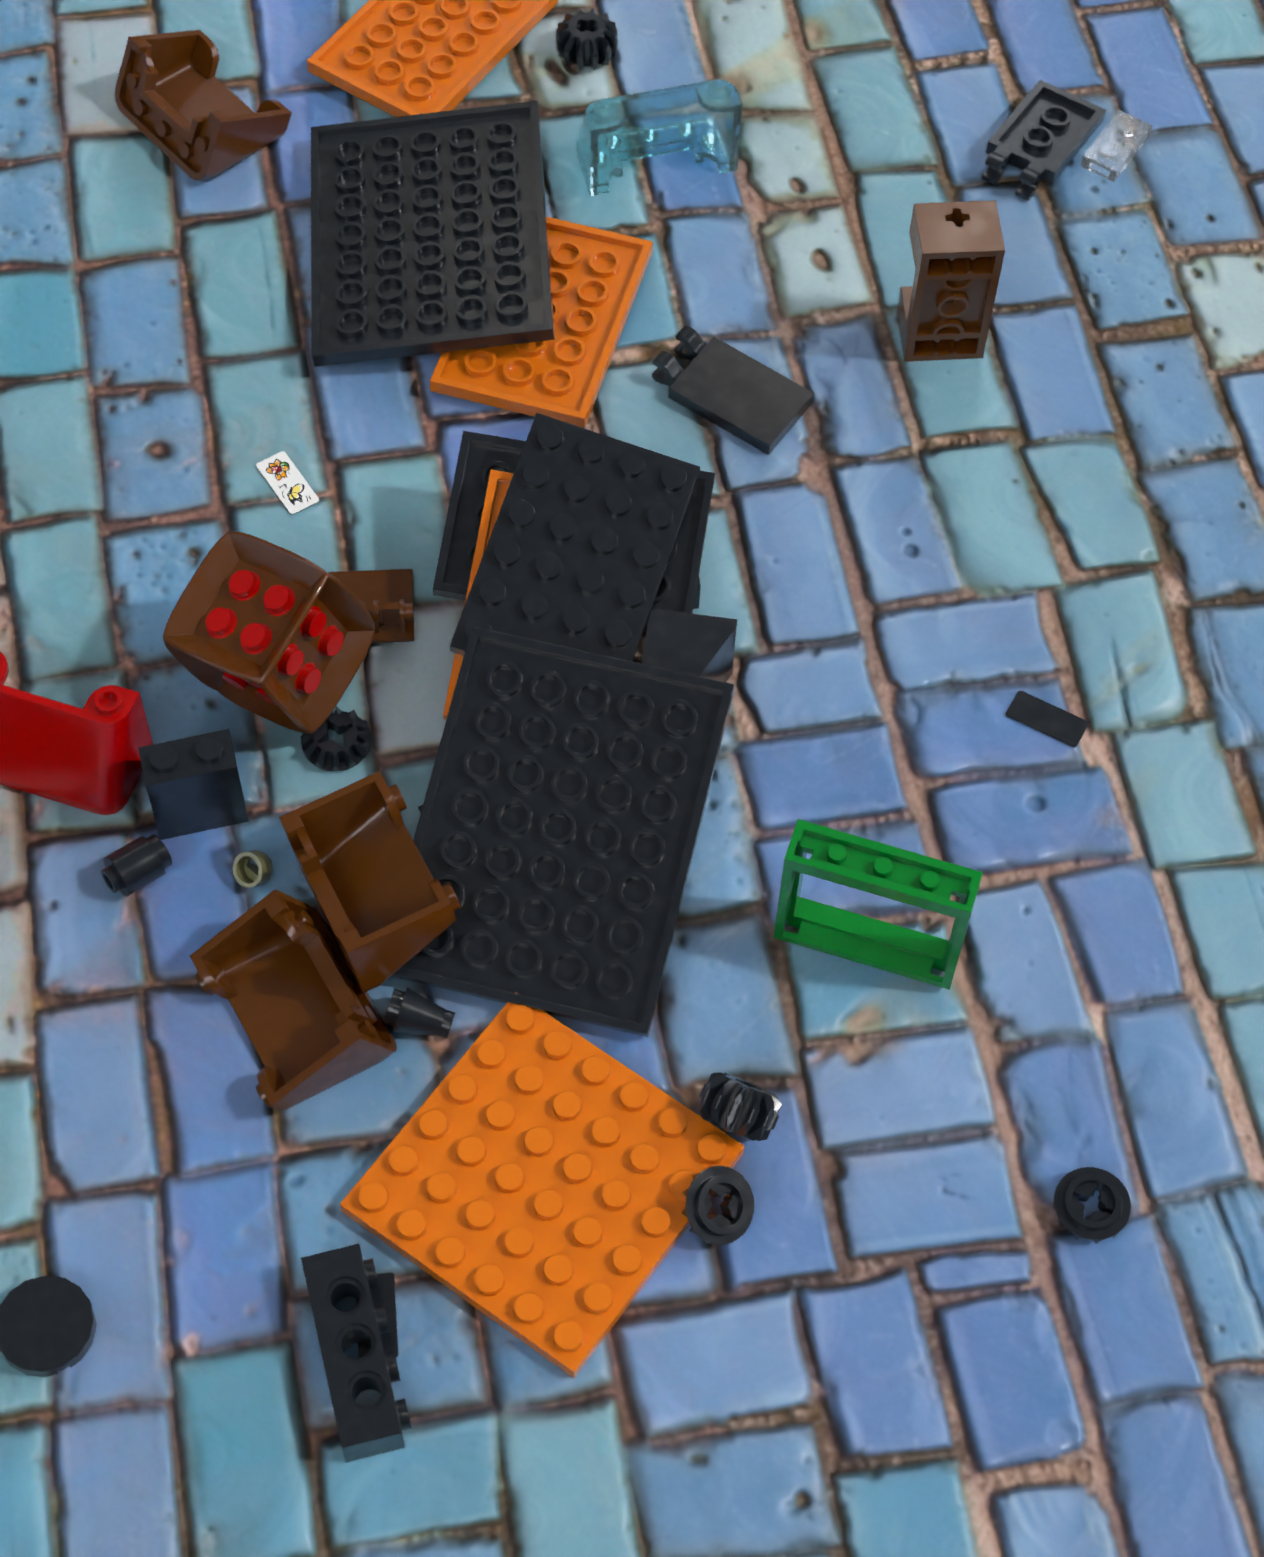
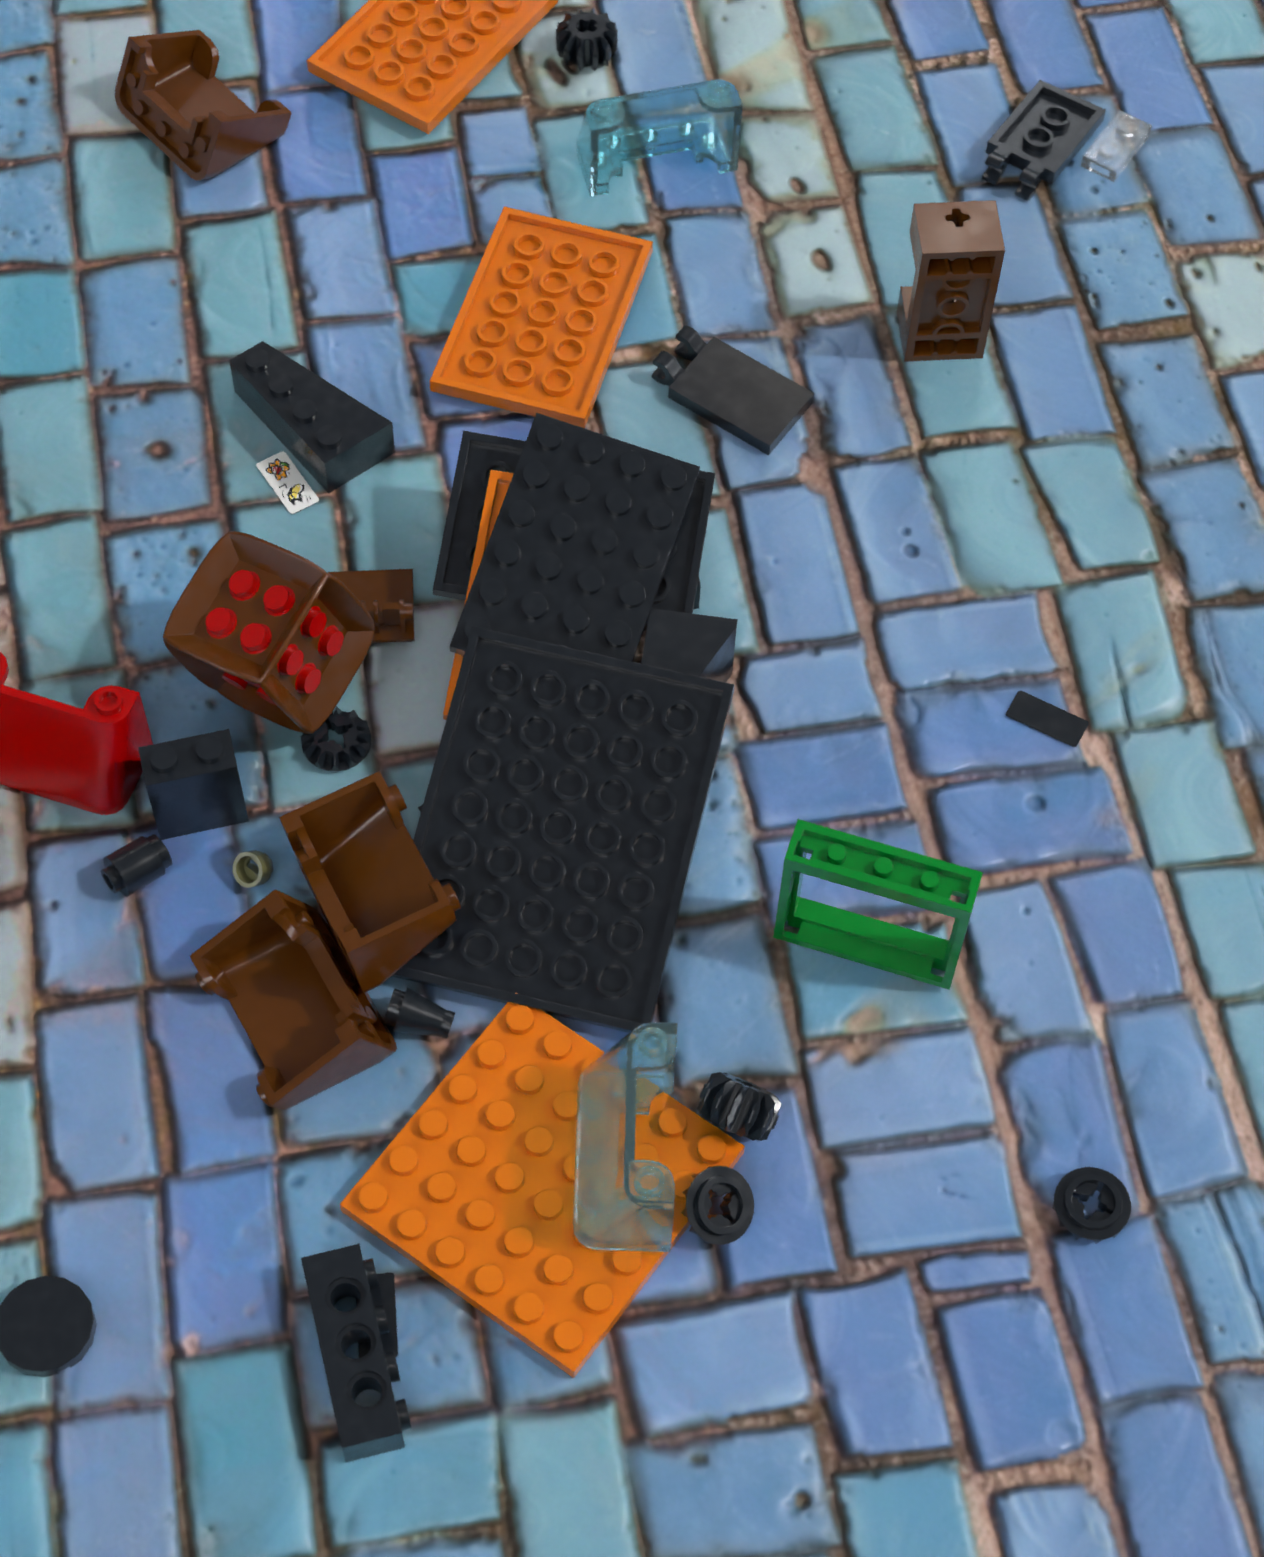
(311, 417): none -> black wedge
(428, 234): black plate -> none
(618, 1198): none -> clear light blue windscreen

